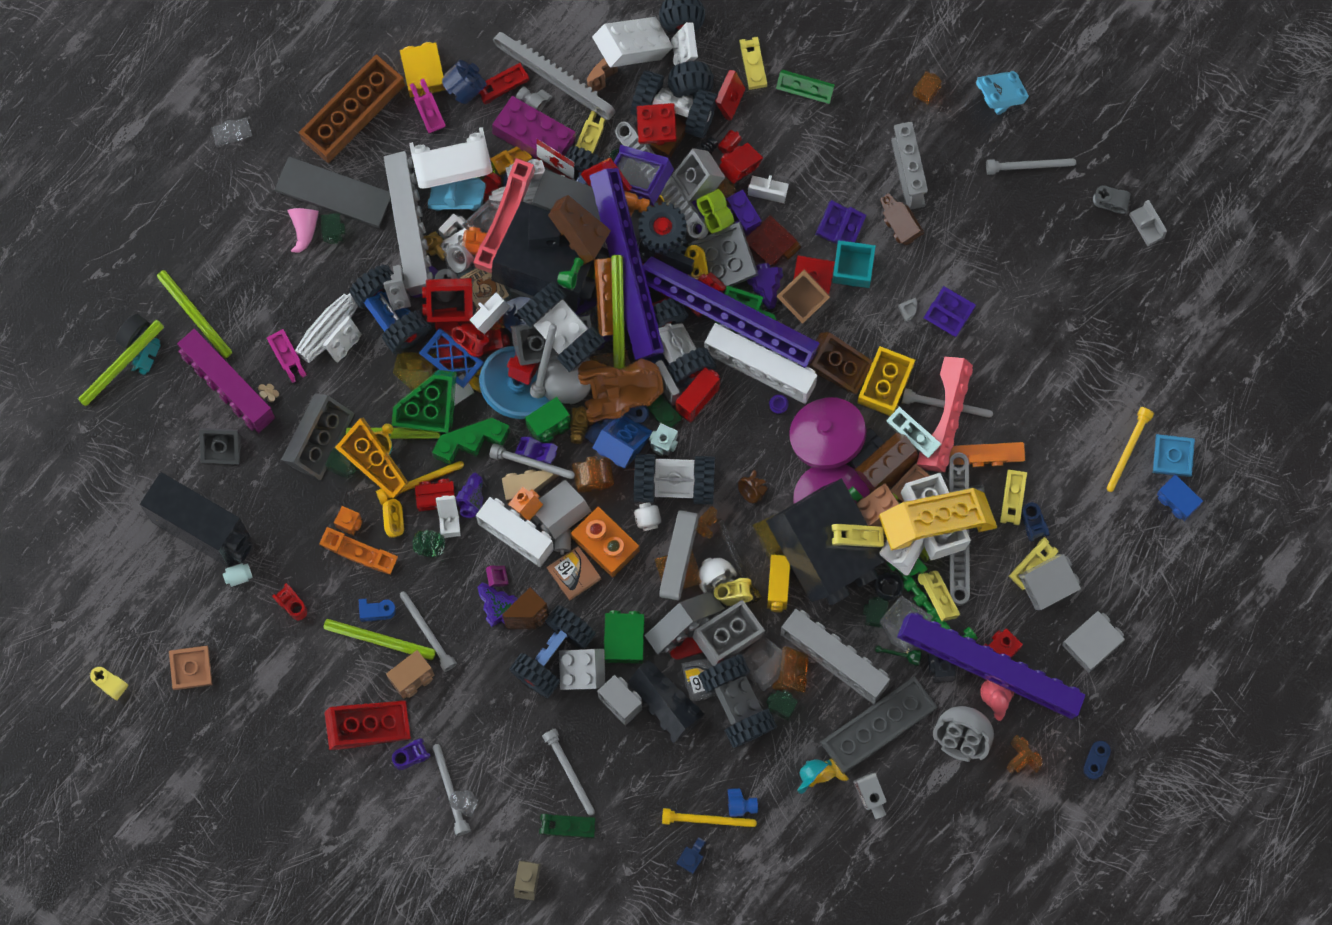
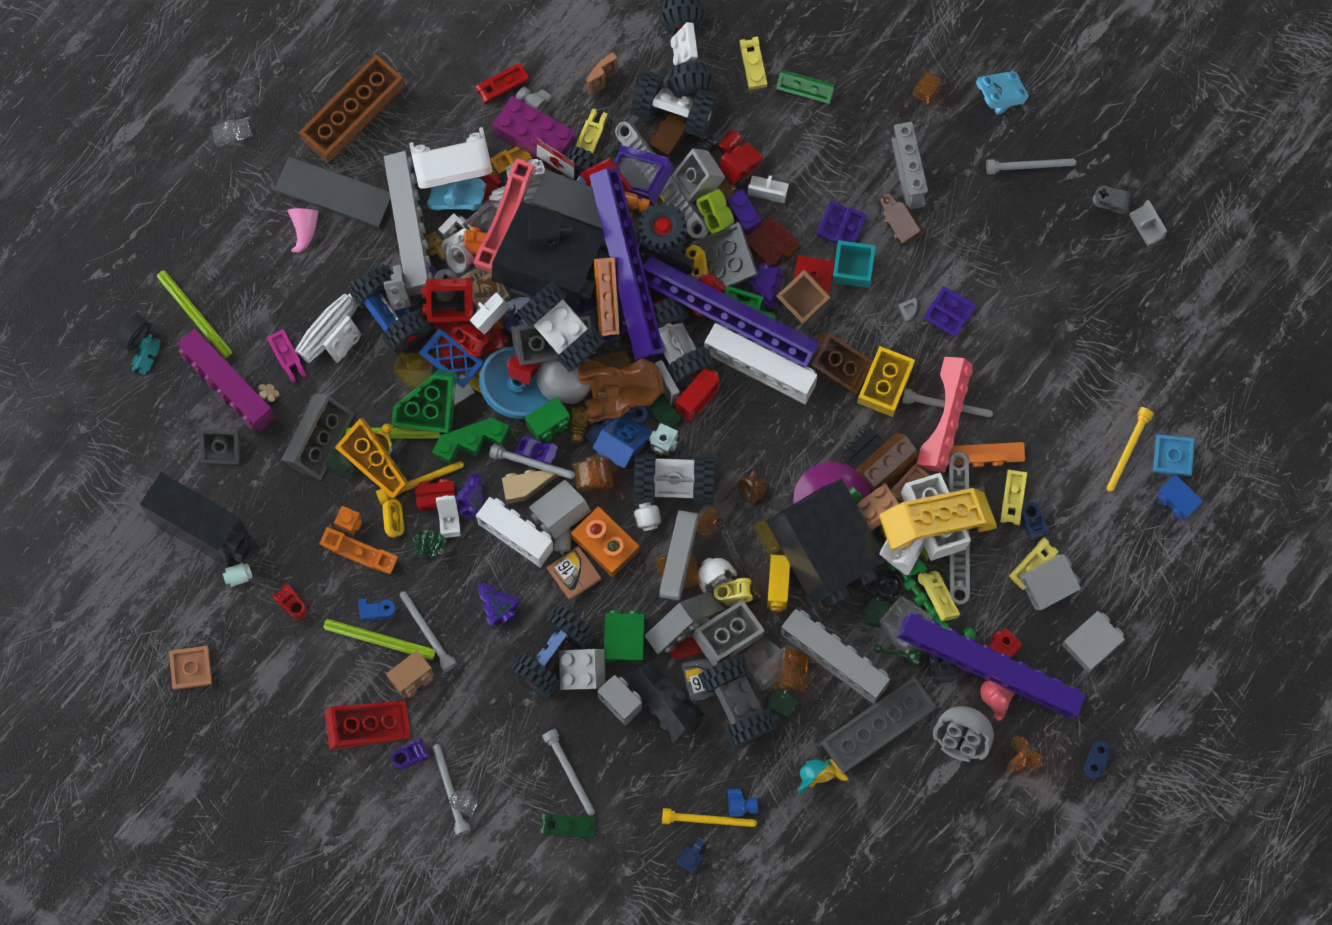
(110, 684): light yellow piece -> none
(132, 351): lime axle -> none
(332, 228): clear green brick -> none
(422, 63): yellow brick -> none
(428, 108): dark pink hinge -> none
(463, 81): dark blue brick -> none
(497, 576): magenta plate -> none
(526, 503): orange brick -> none
(526, 612): reddish brown slope -> none
(527, 880): dark tan torso -> none
(537, 389): light grey piece -> none
(554, 75): light grey gear -> none
(569, 278): green bar -> none
(579, 227): reddish brown wedge -> none
(618, 311): lime axle -> none
(632, 41): white brick -> none
(656, 123): red plate -> none
(730, 95): red plate -> none
(778, 404): dark purple plate -> none
(827, 433): magenta dish -> none
(858, 535): light yellow plate -> none
(870, 785): light grey torso -> none
(918, 436): light aqua slope -> none

